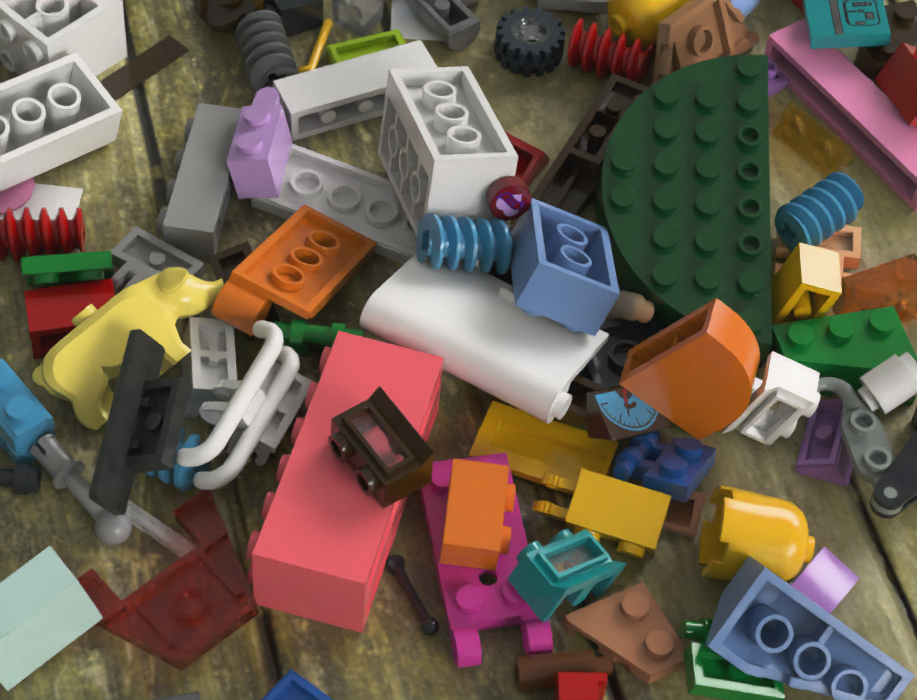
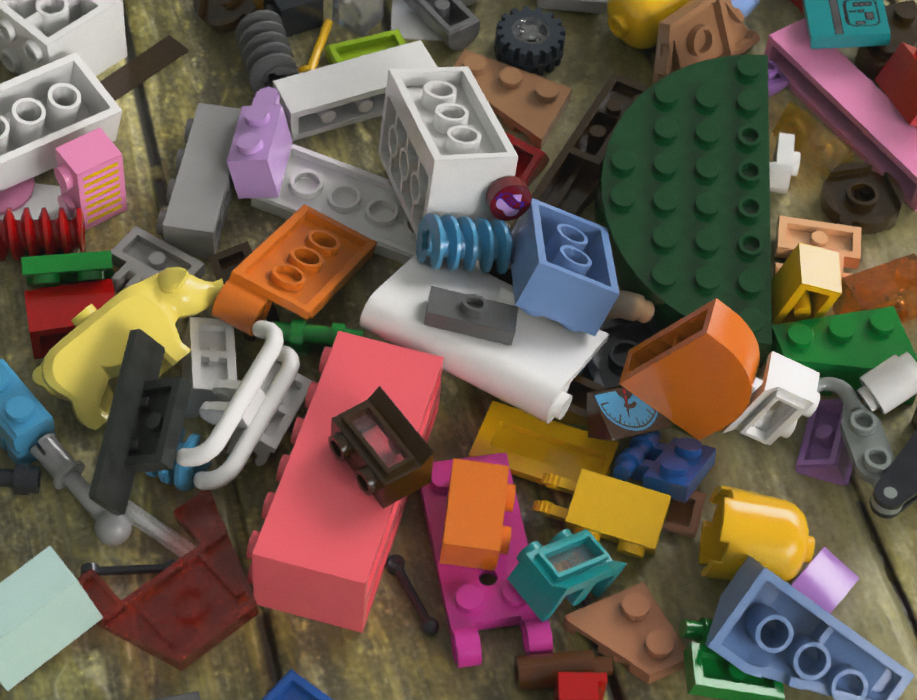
(91, 178): none -> bright pink brick
(126, 569): none -> black hinge
(471, 315): none -> dark grey plate
(519, 96): none -> medium nougat wing
(607, 54): red piece -> none
(784, 163): none -> white plate
(819, 211): dark azure piece -> none
(854, 178): none -> dark brown plate

